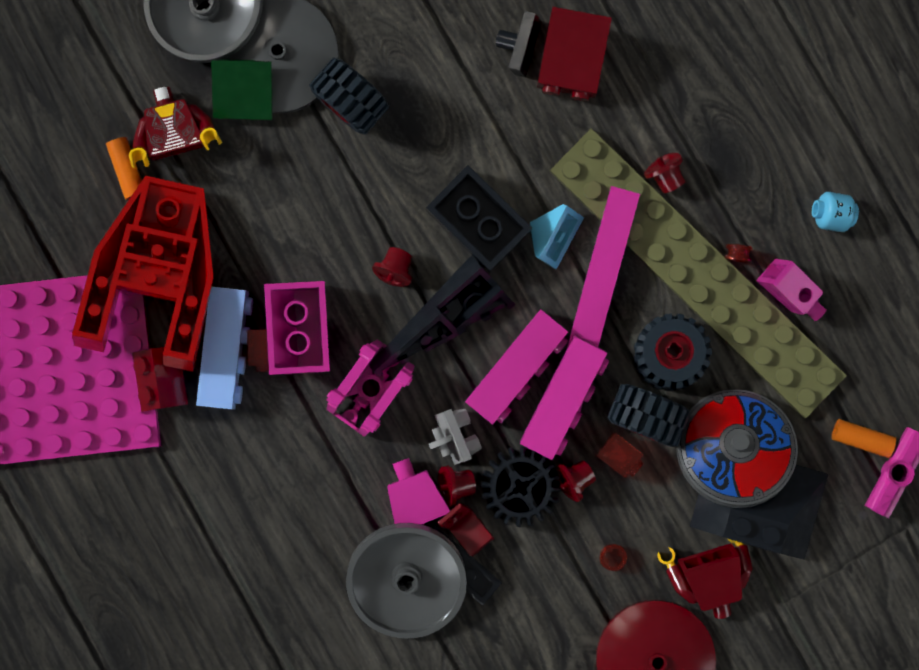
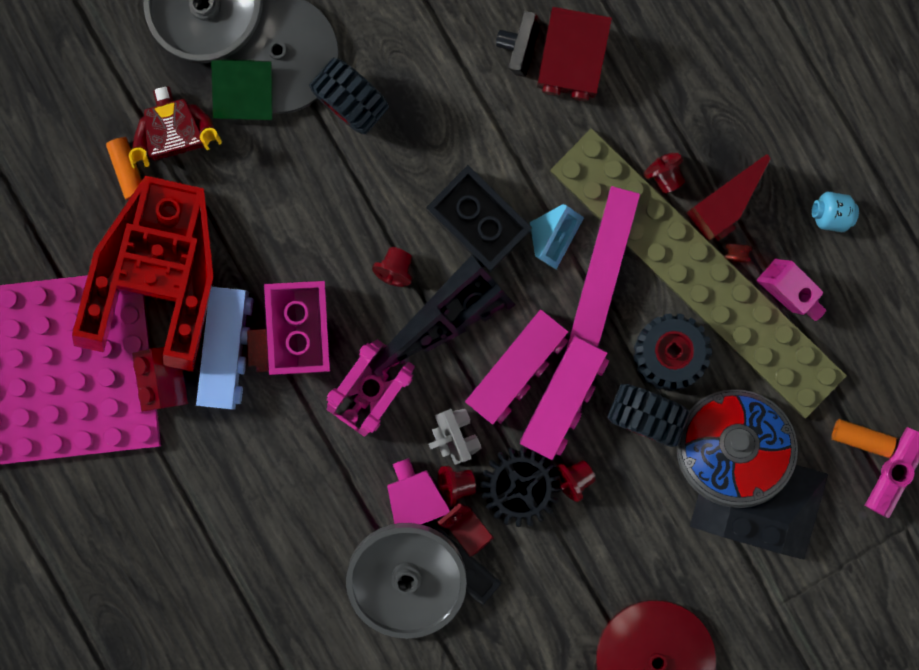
(605, 561): clear red bush -> none
(620, 455): clear red brick -> none
(712, 577): dark red torso -> none
(725, 206): none -> dark red slope

